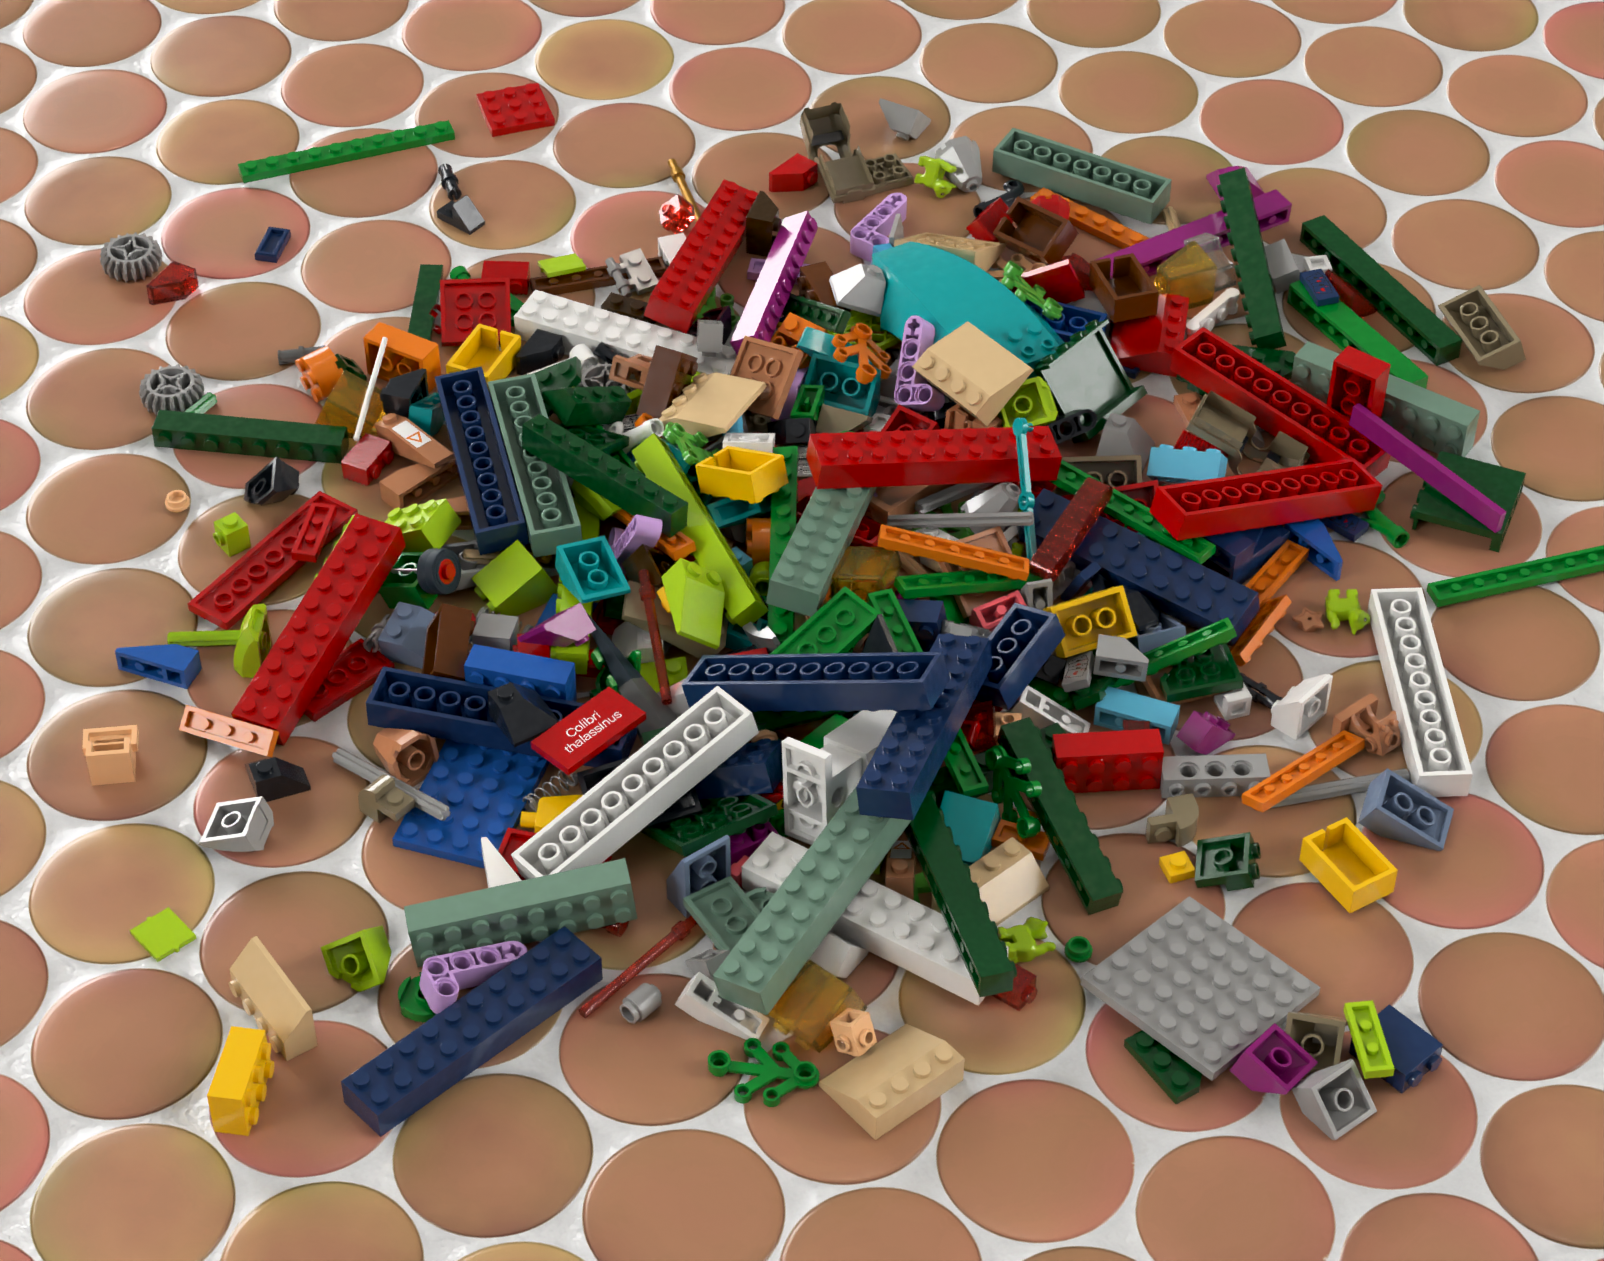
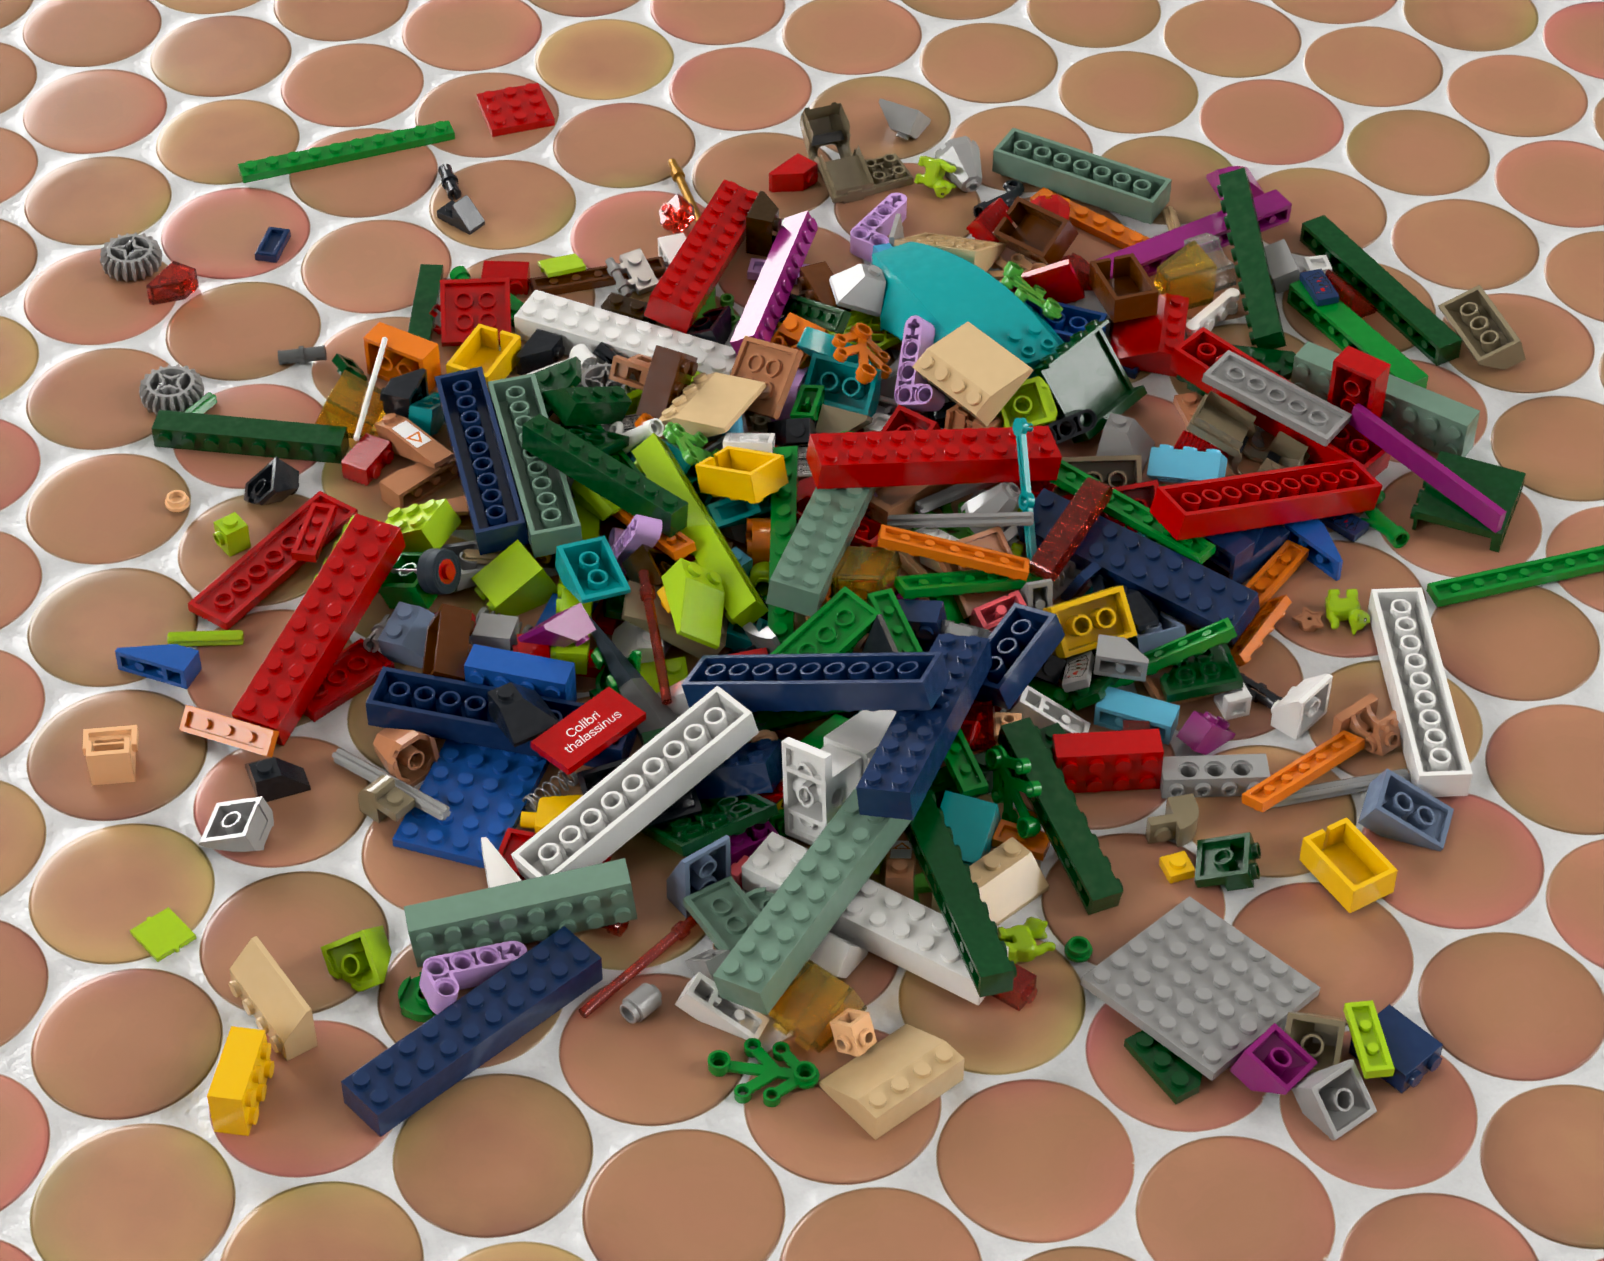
(253, 641): lime slope -> none
(319, 372): orange brick -> none
(709, 337): light grey slope -> none
(1276, 398): none -> light grey plate

